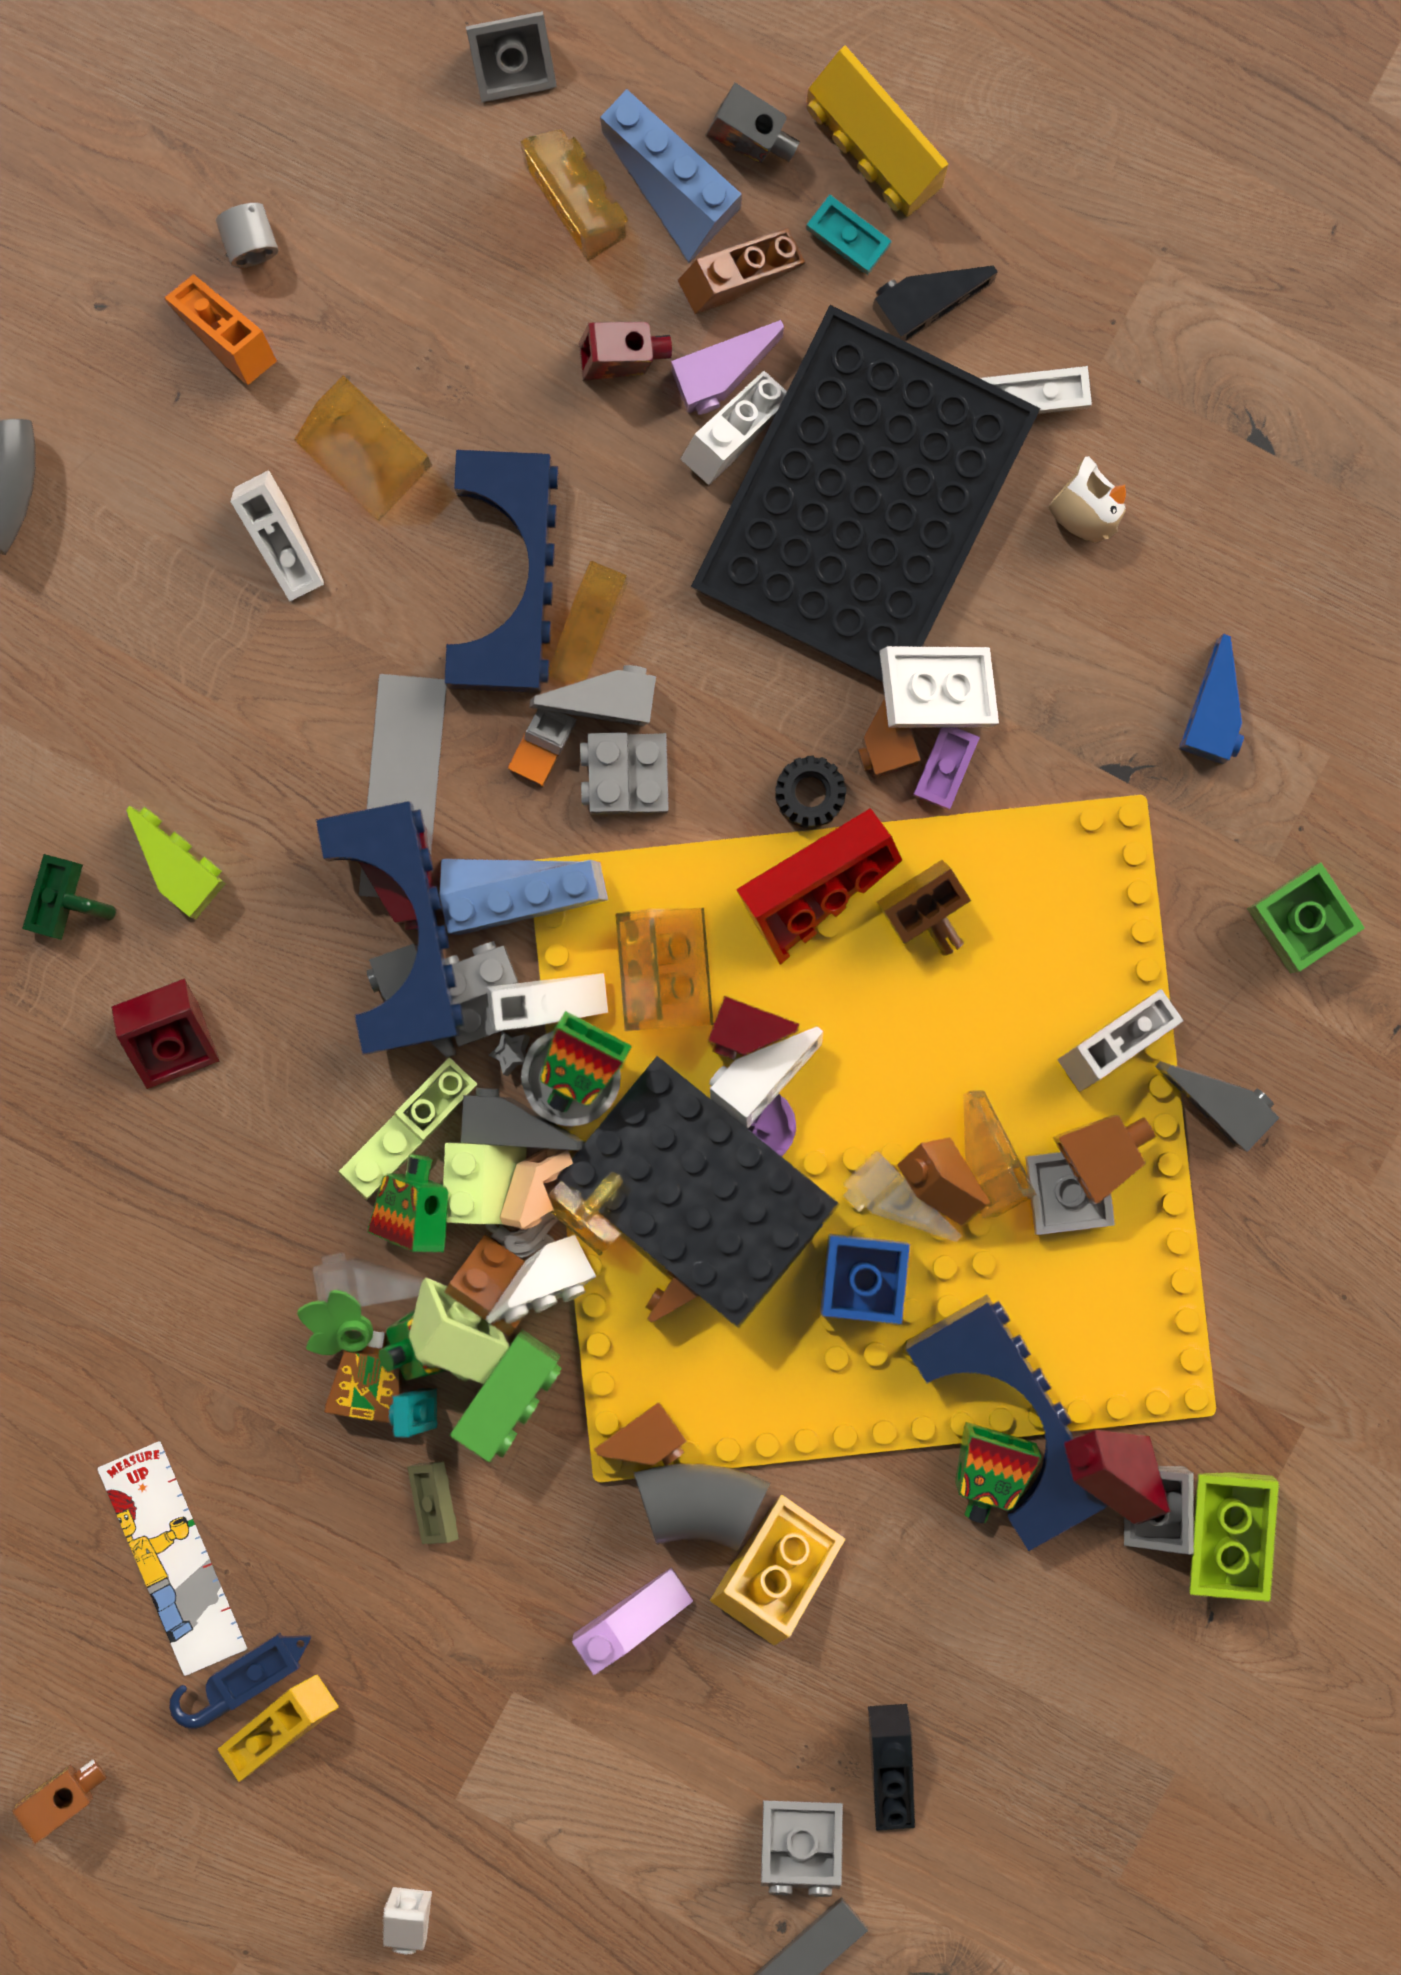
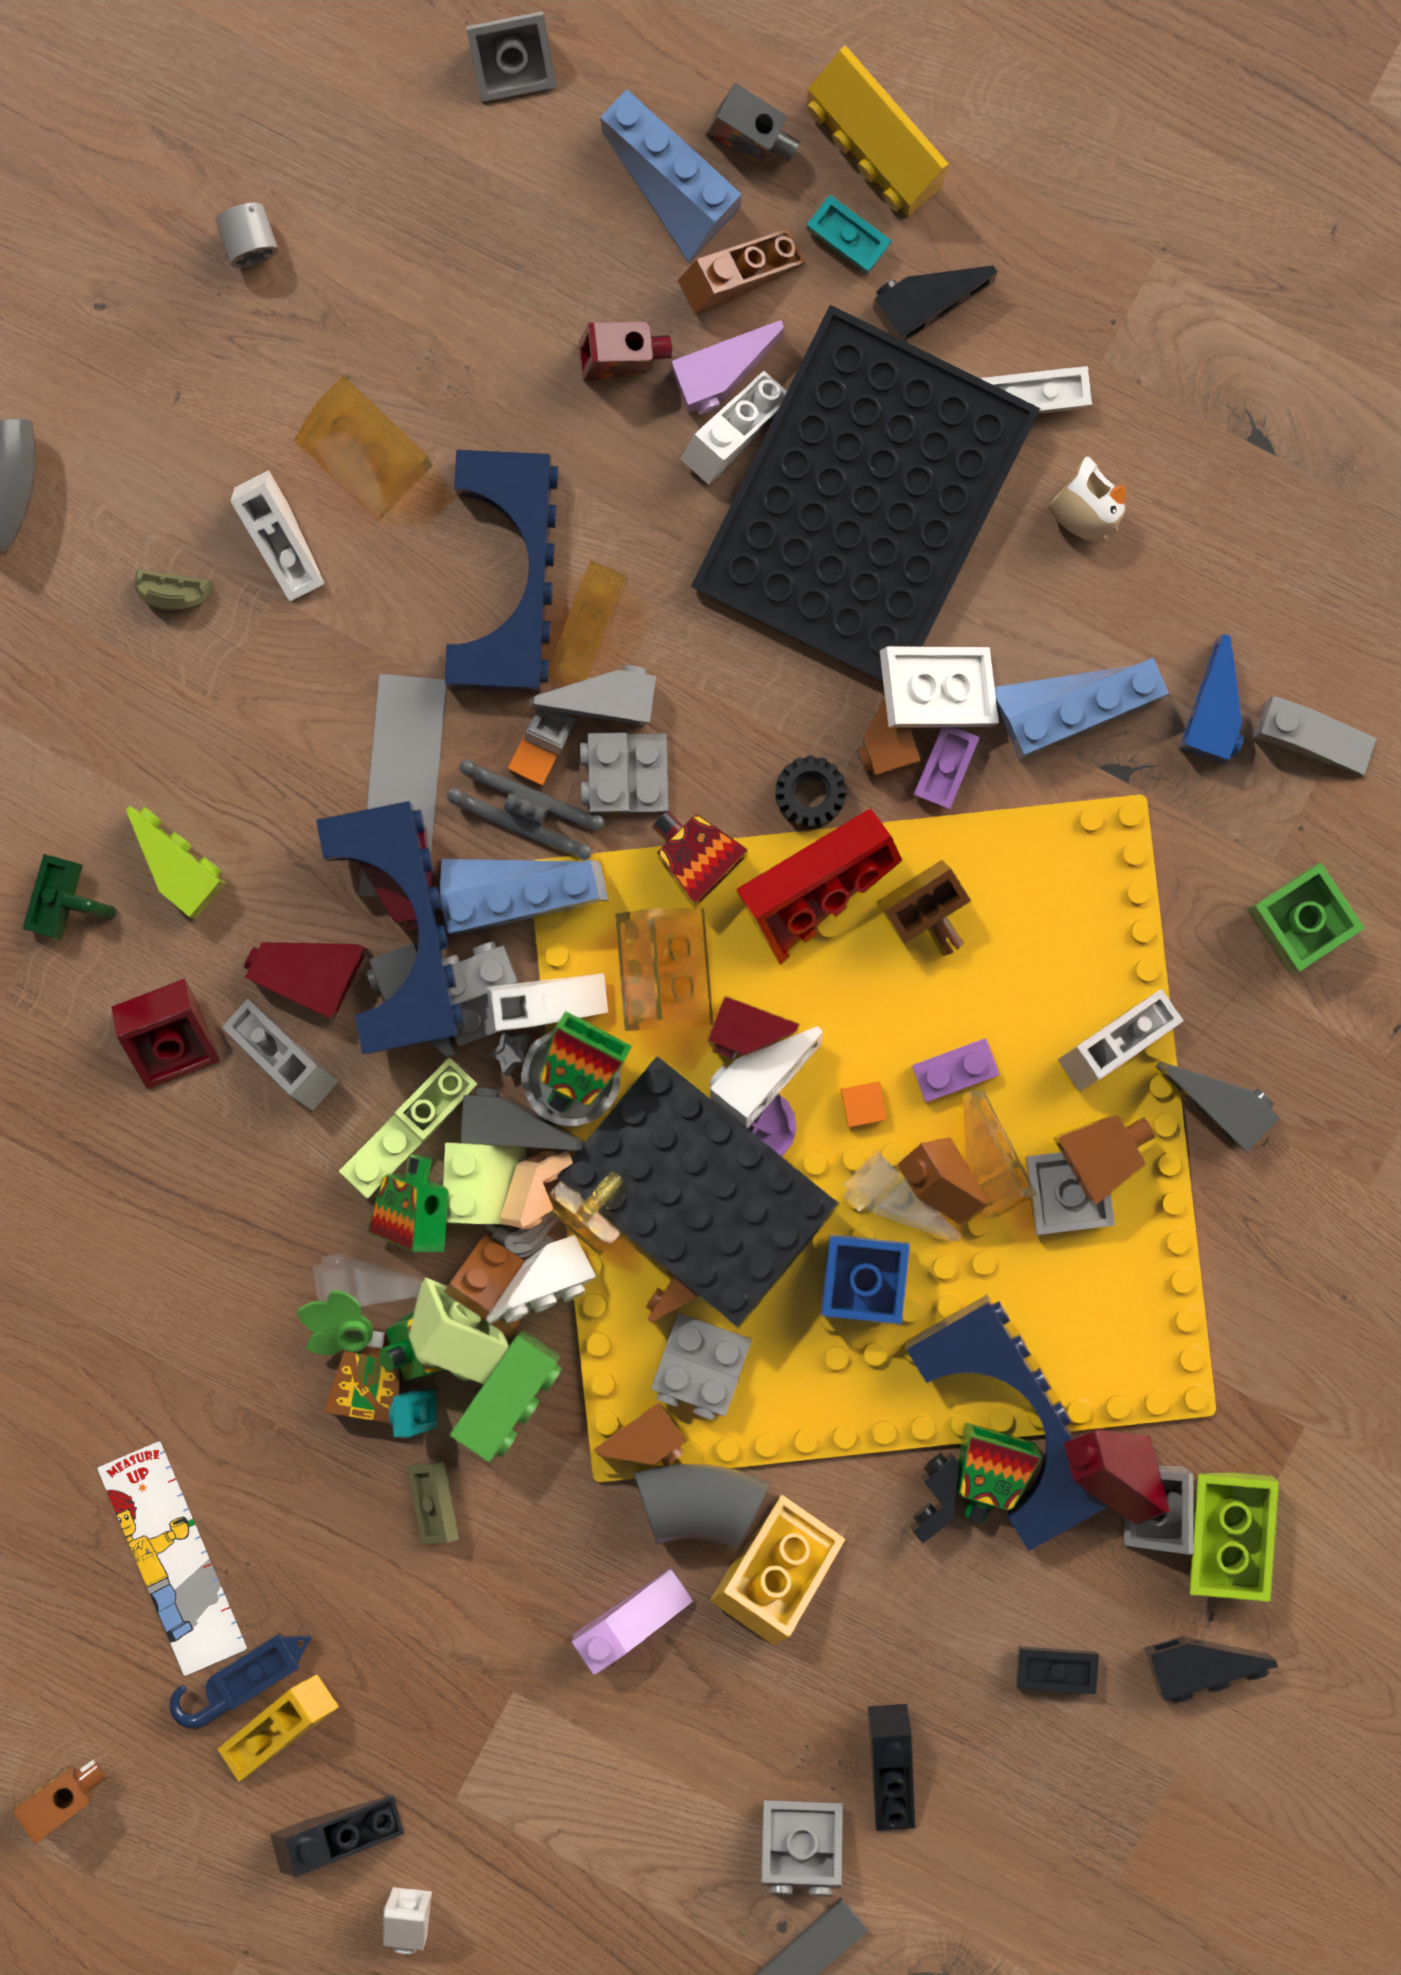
(170, 590): none -> olive plate
(222, 329): orange slope -> none
(280, 1055): none -> light grey slope
(307, 972): none -> dark red slope
(335, 1836): none -> black slope
(525, 810): none -> dark grey piece
(574, 191): clear yellow slope -> none
(697, 855): none -> torso
(700, 1366): none -> light grey plate
(863, 1104): none -> orange tile
(942, 1480): none -> black slope
(955, 1070): none -> medium lavender plate
(1057, 1670): none -> black plate
(1062, 707): none -> medium blue wedge
(1195, 1664): none -> black slope
(1313, 735): none -> light grey slope

